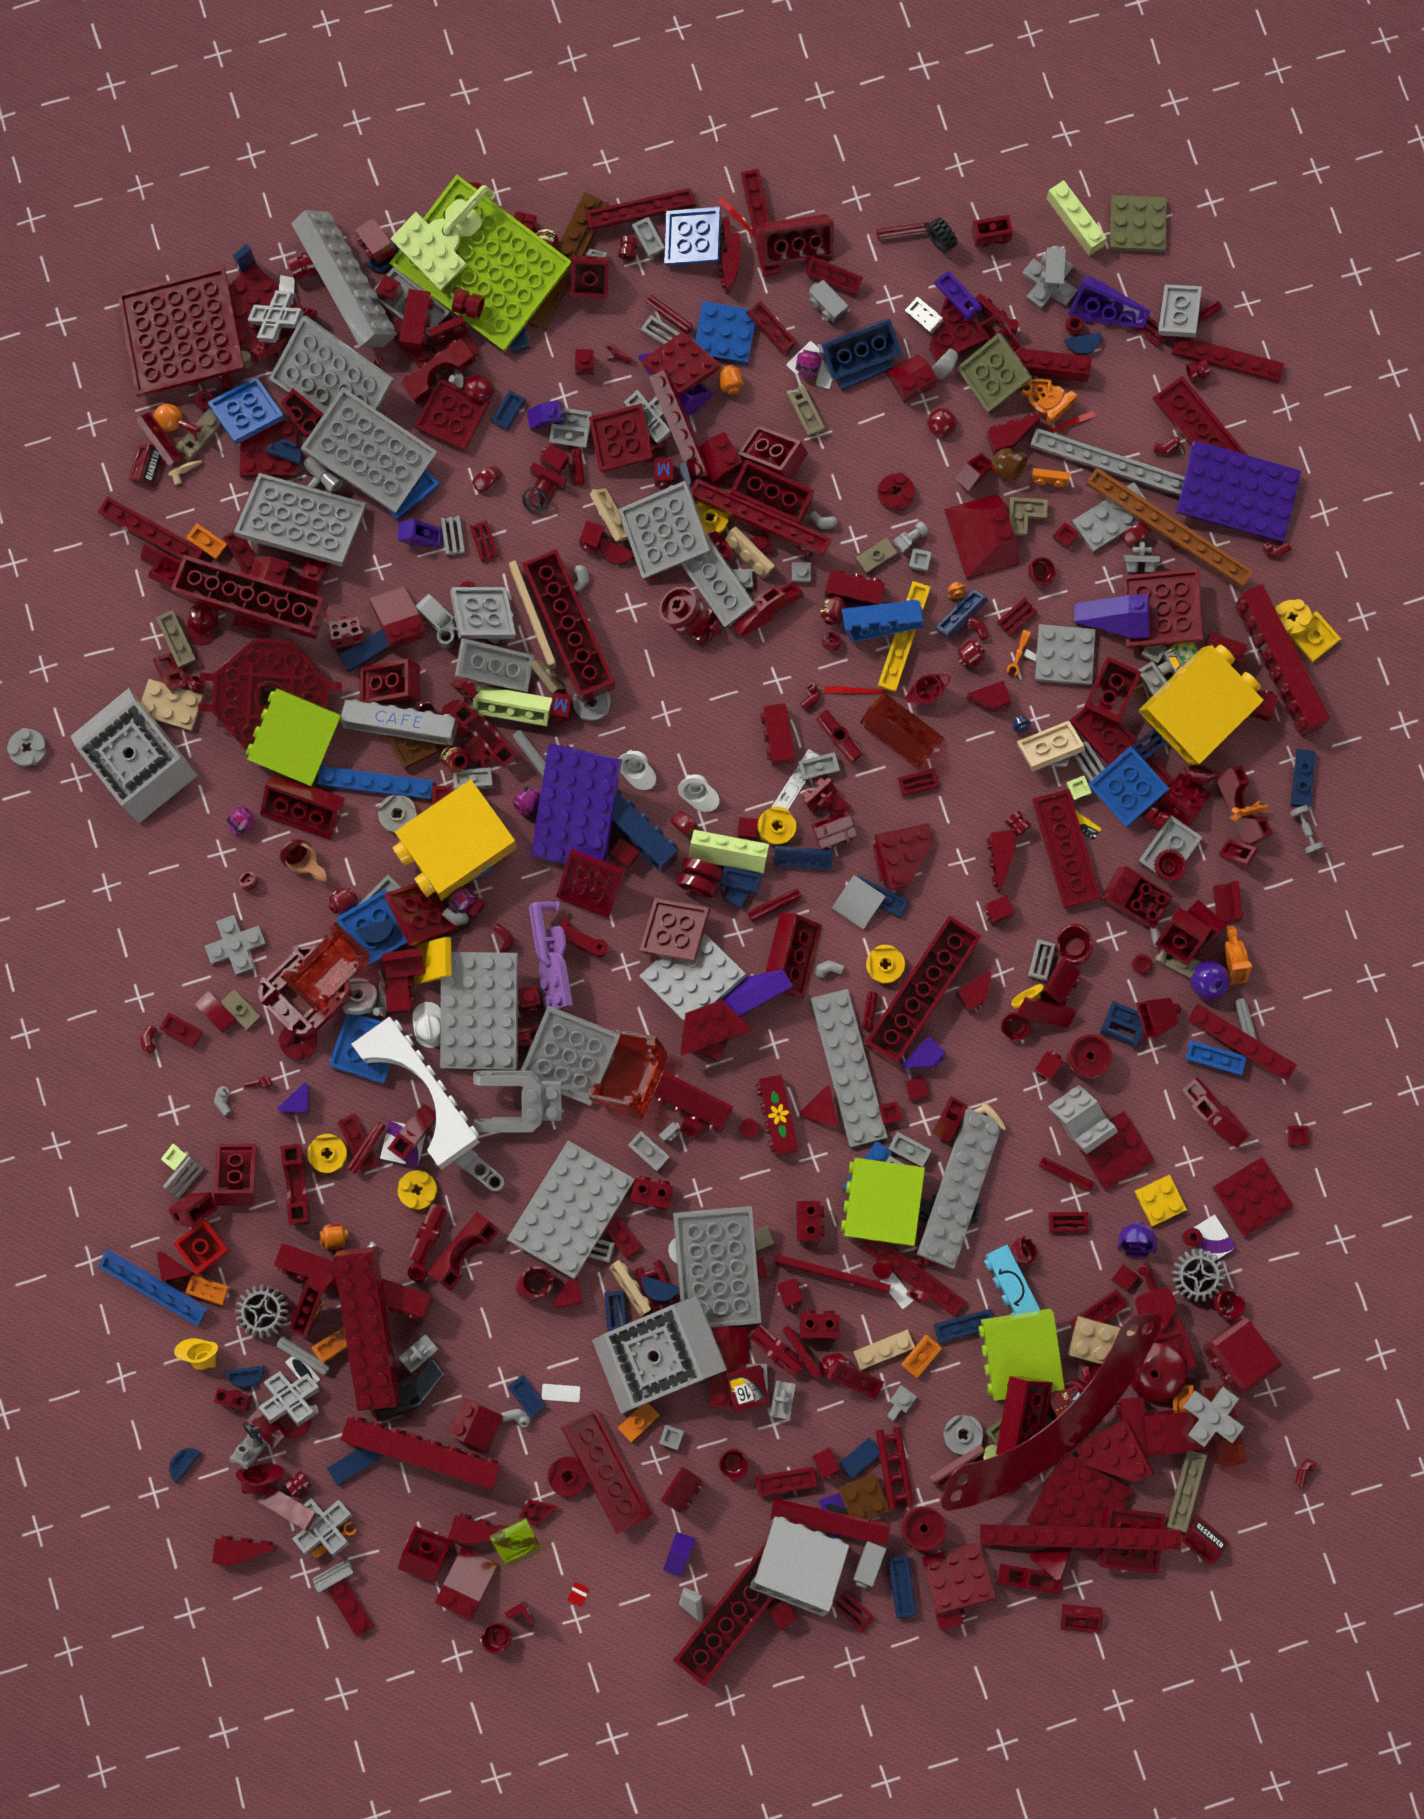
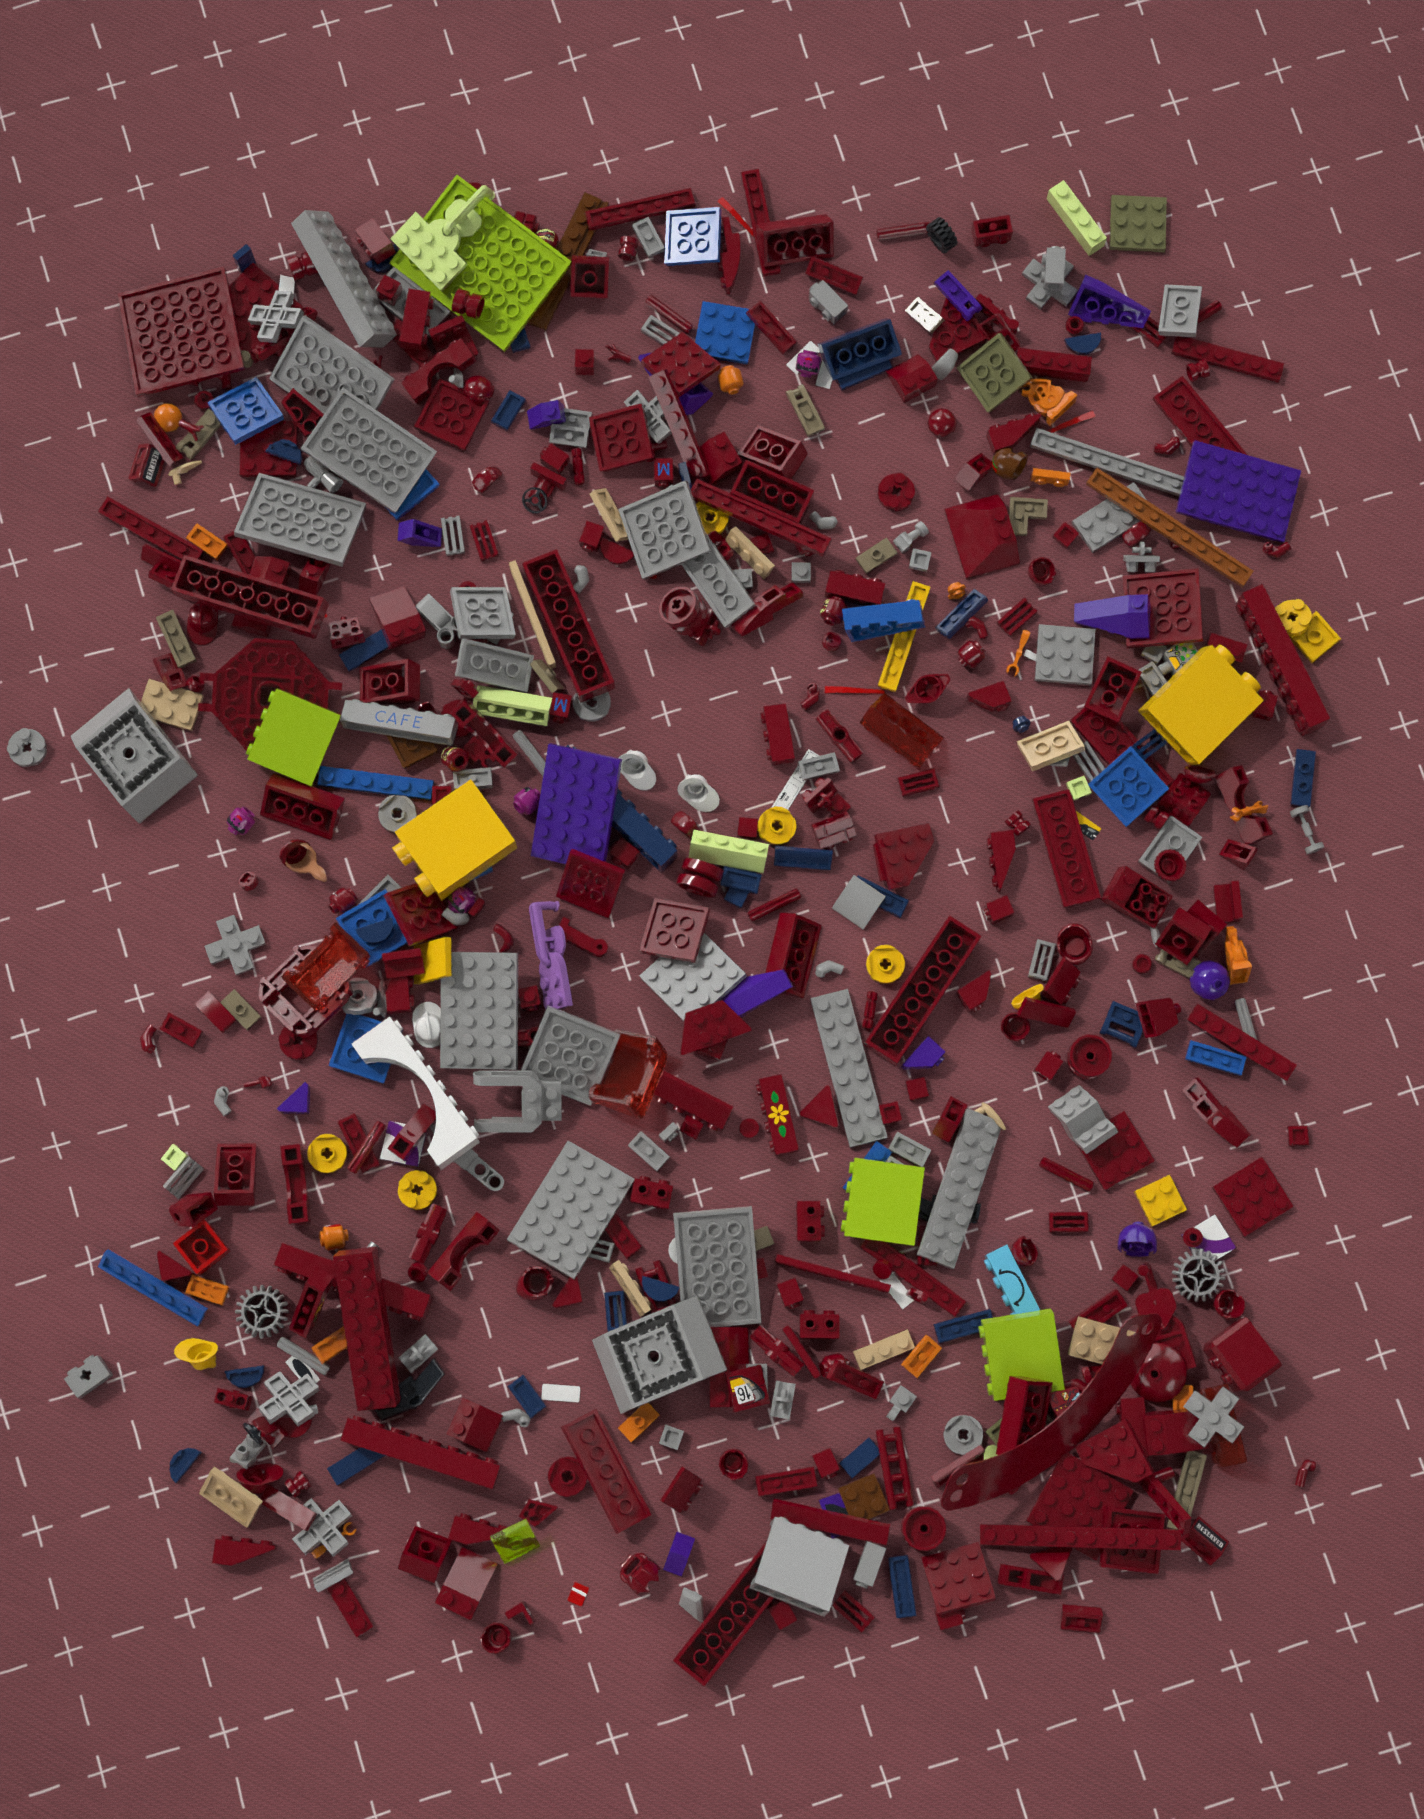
(99, 1374): none -> light grey brick
(230, 1497): none -> tan plate
(641, 1574): none -> dark red helmet
(1165, 1500): none -> dark red piece

